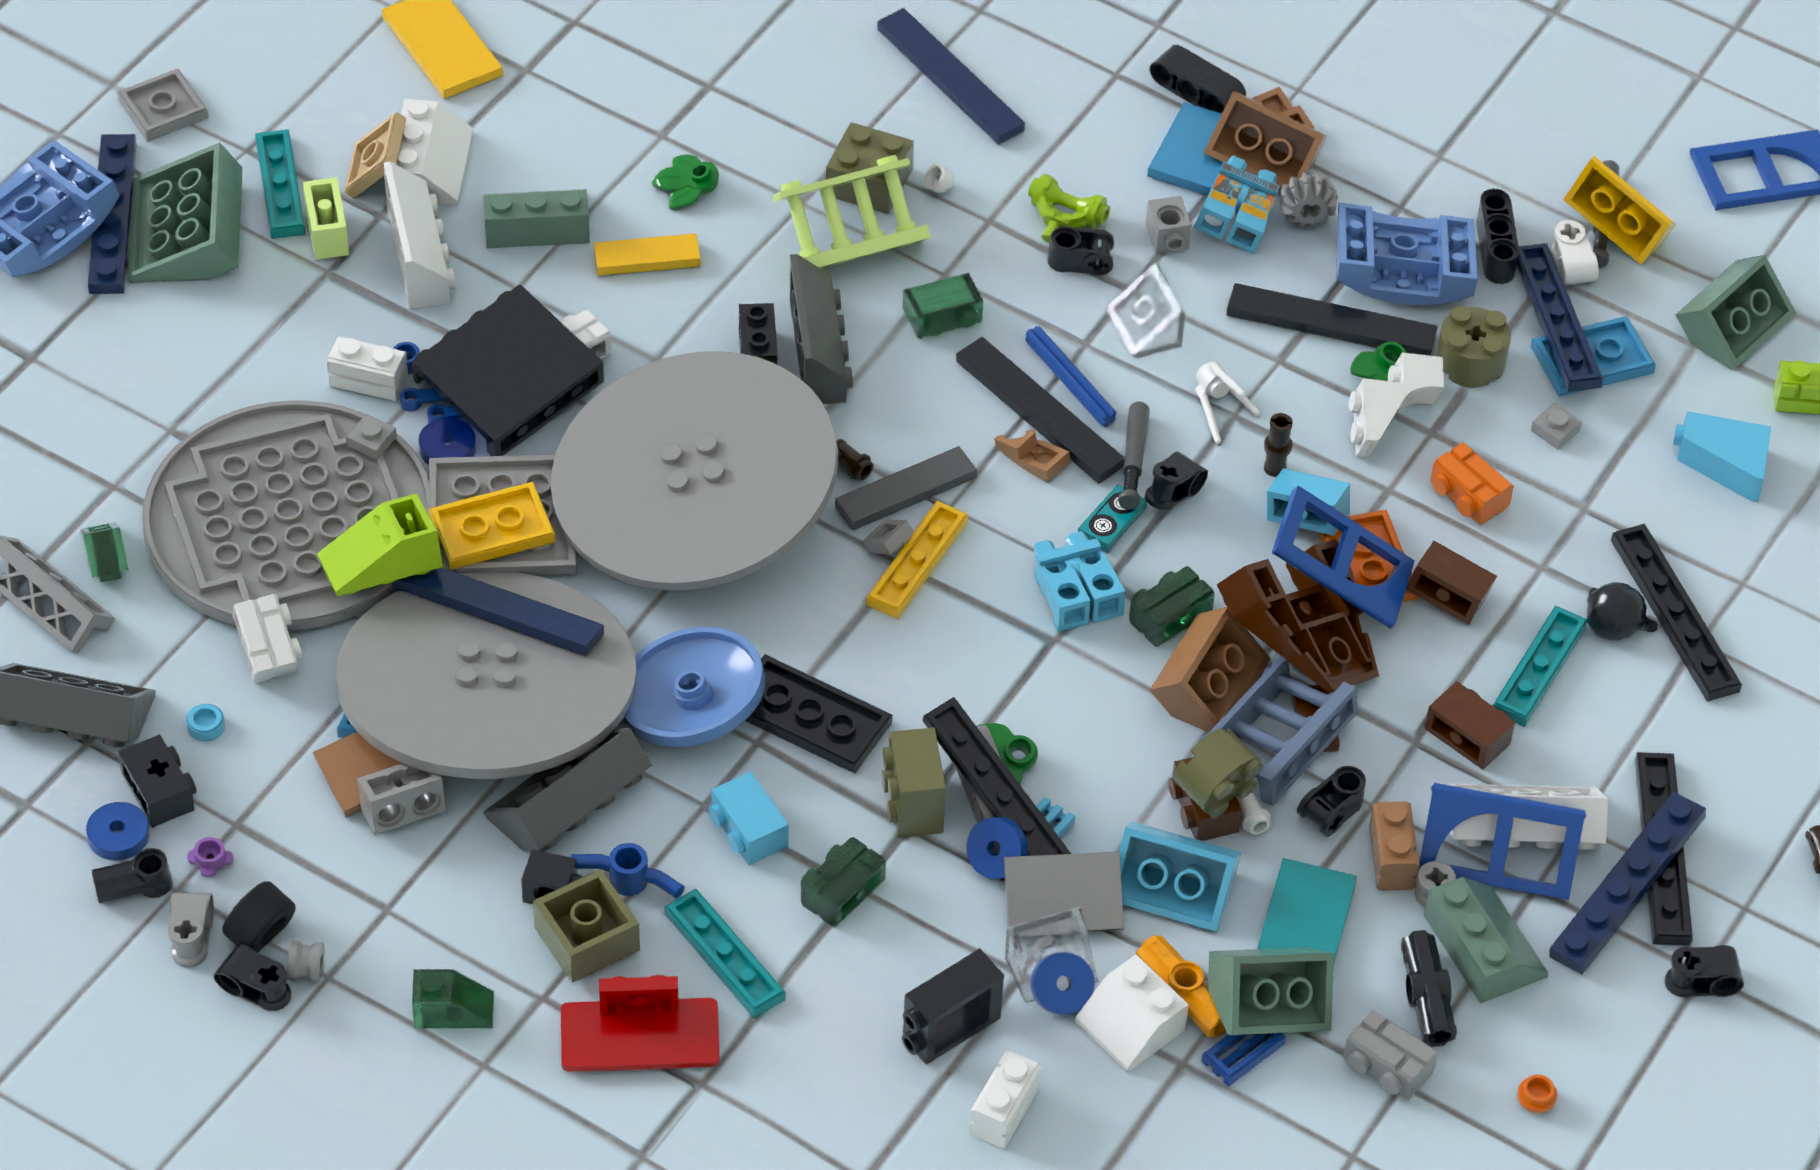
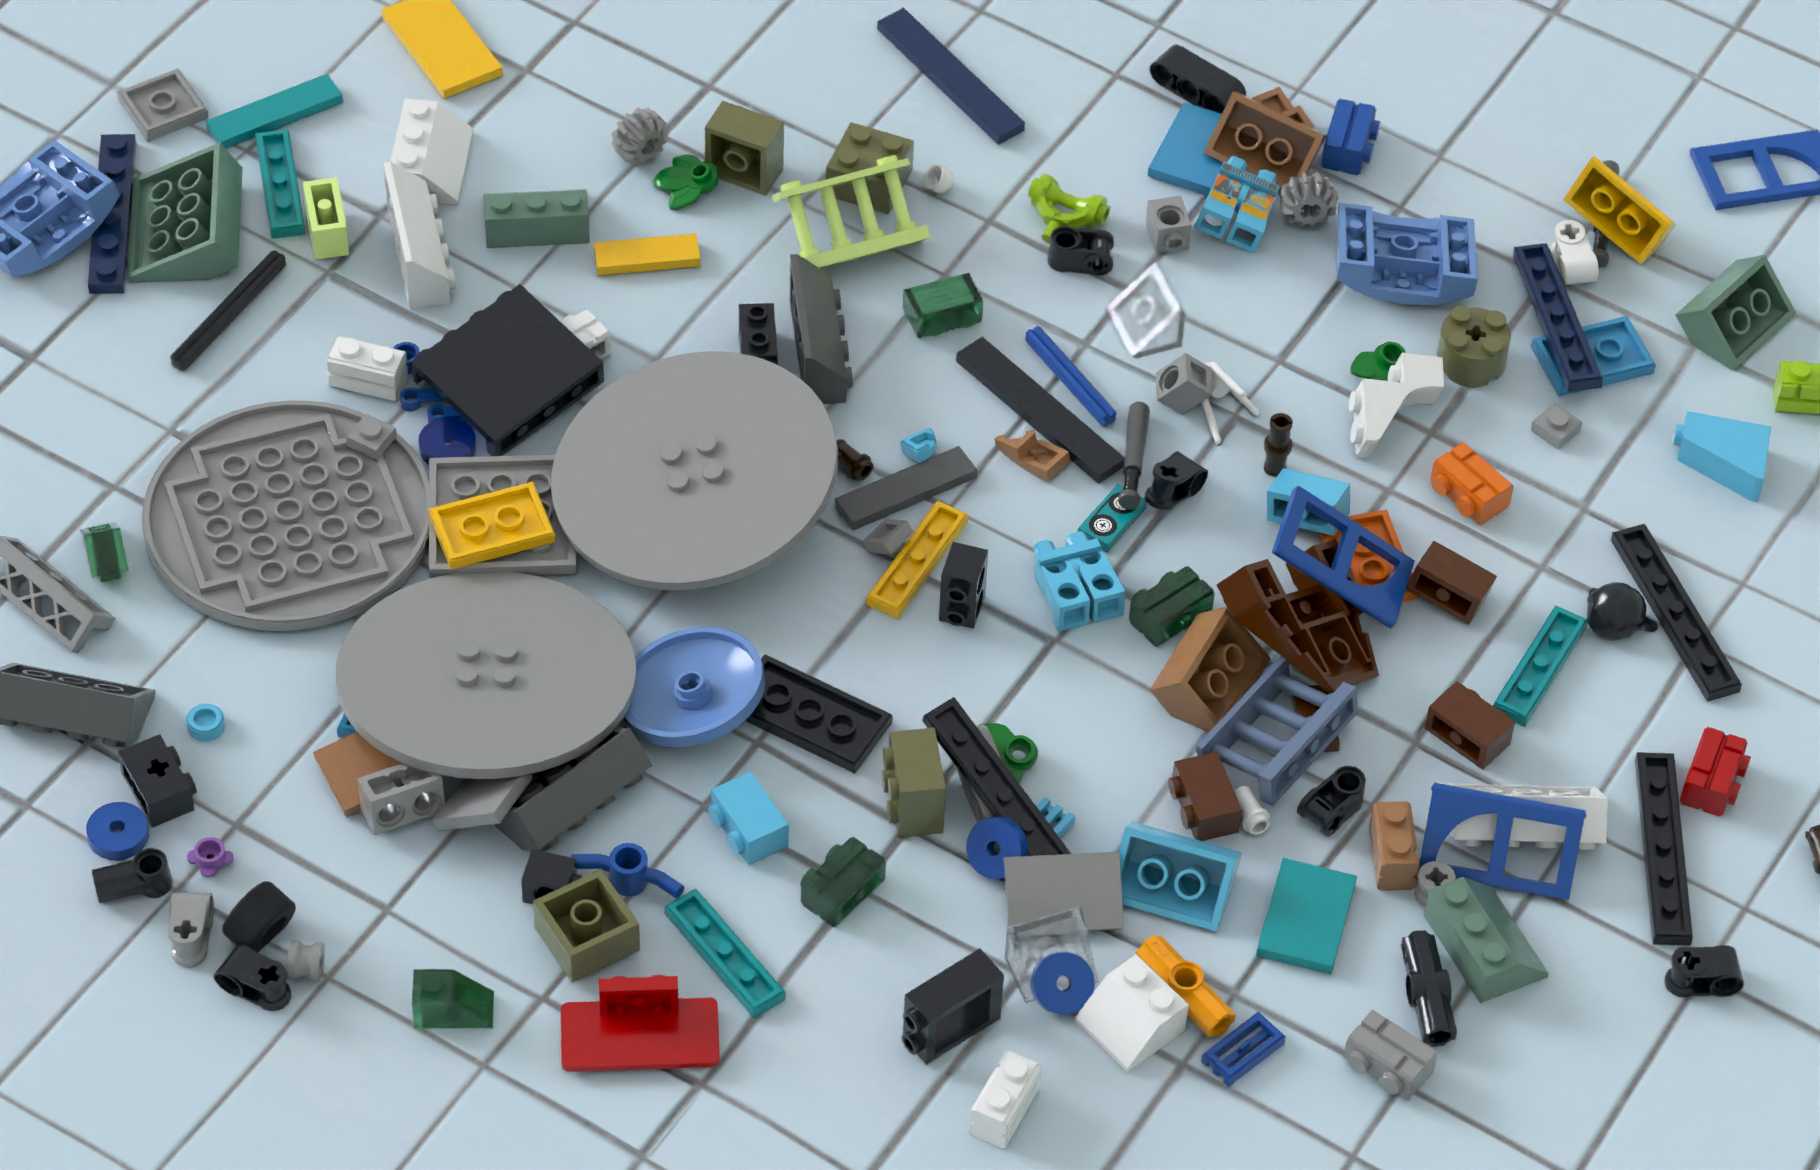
(227, 310): none -> black axle
(265, 637): white brick -> none
(274, 111): none -> teal tile
(371, 152): tan tile -> none
(383, 547): lime slope -> none
(480, 802): none -> light grey tile
(505, 609): dark blue tile -> none
(640, 136): none -> light grey gear
(745, 147): none -> olive brick
(920, 445): none -> medium azure tile
(963, 585): none -> black brick
(1183, 383): none -> light grey brick
(1218, 771): olive brick -> none
(1272, 989): sand green slope -> none
(1329, 319): black tile -> none
(1349, 137): none -> blue brick
(1497, 236): black beam -> none
(1537, 1094): orange plate -> none
(1627, 883): dark blue plate -> none
(1714, 772): none -> red brick

